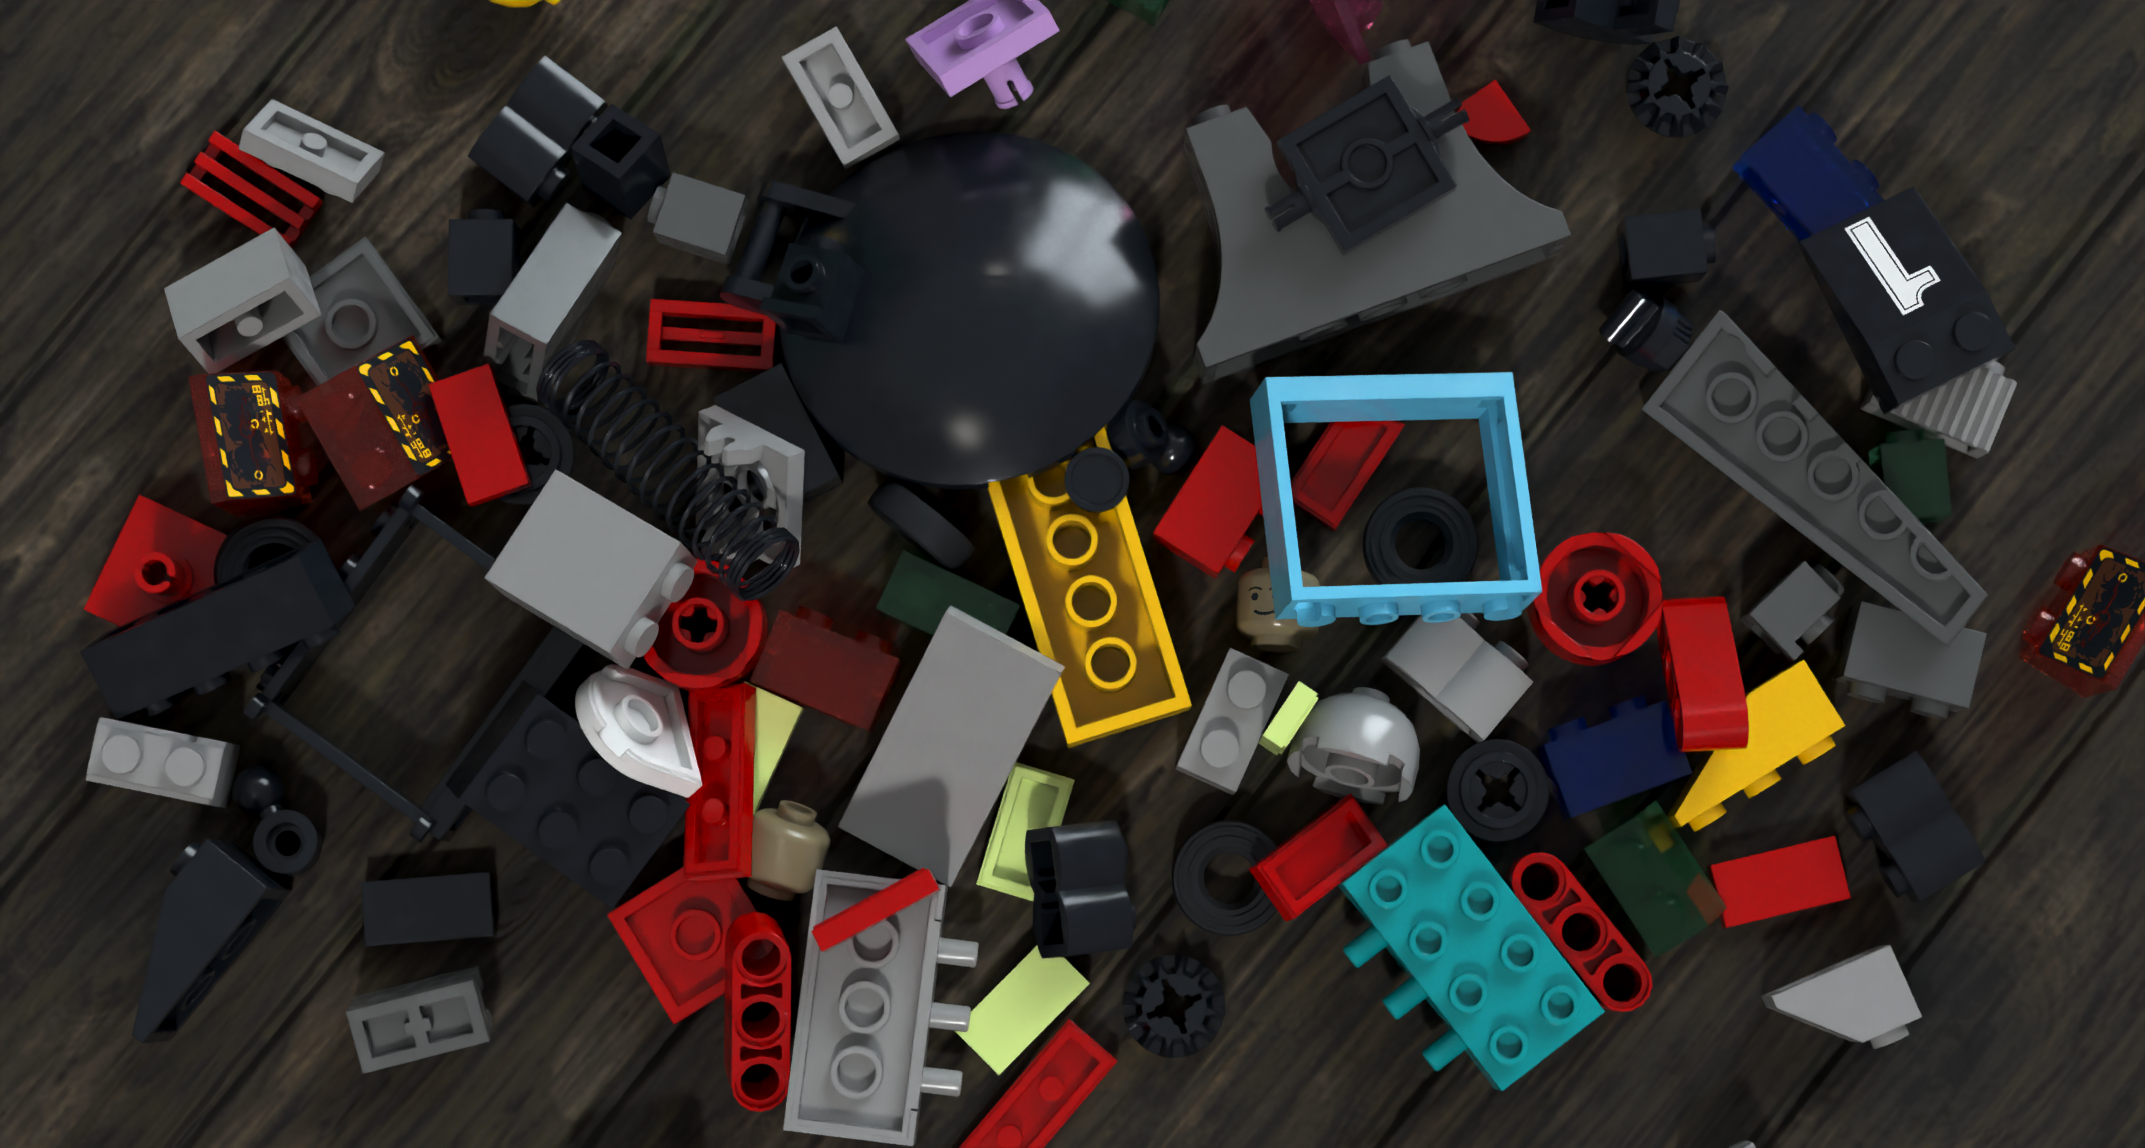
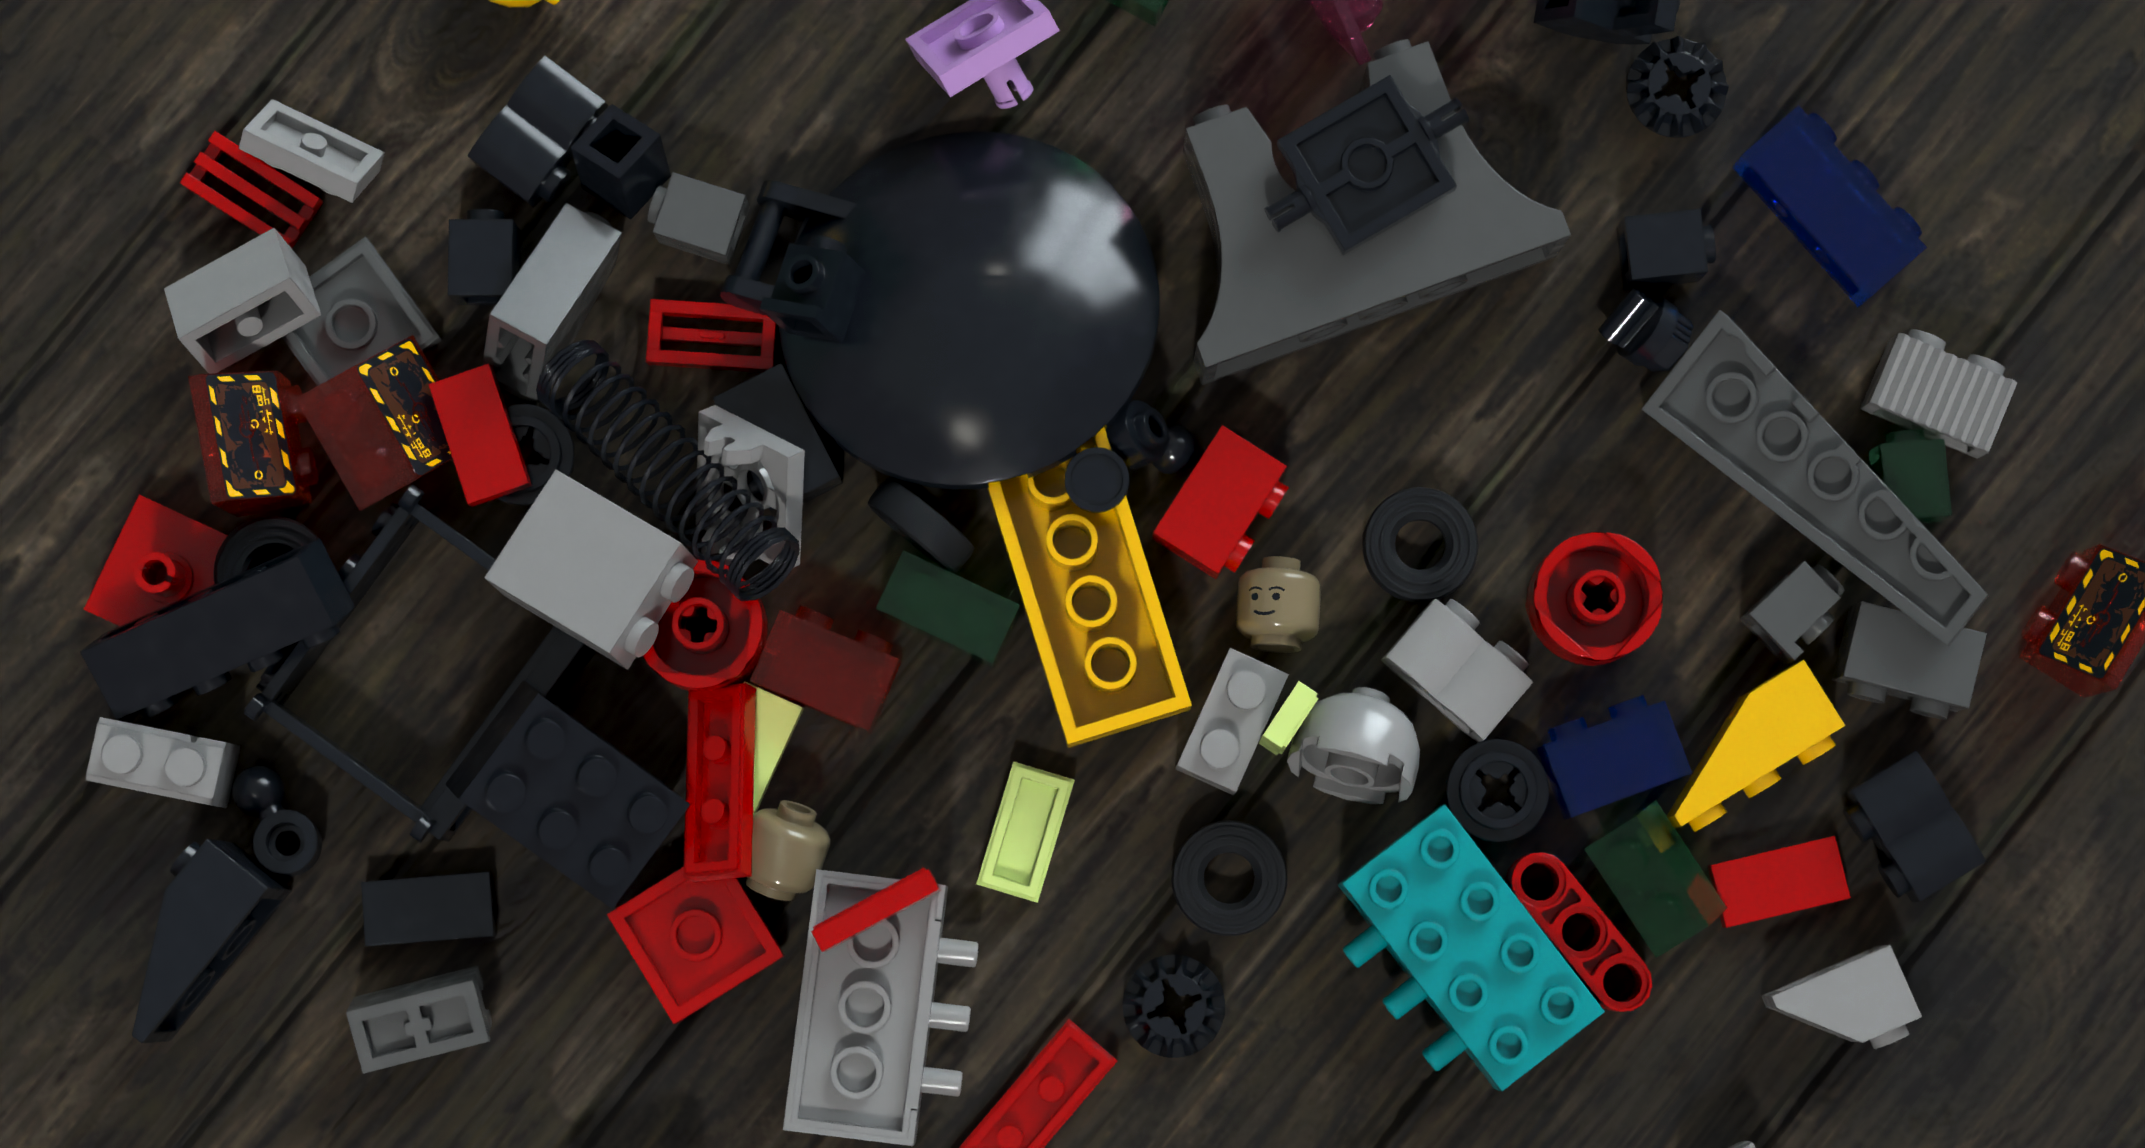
(639, 728): white tile -> none
(763, 1040): red beam -> none
(840, 98): light grey plate -> none
(951, 745): light grey tile -> none
(1021, 1008): yellowish green tile -> none
(1079, 889): black brick -> none
(1318, 857): red tile -> none
(1341, 467): red tile -> none
(1392, 398): medium azure window -> none
(1493, 117): red tile -> none
(1702, 675): red beam -> none
(1905, 299): black slope -> none

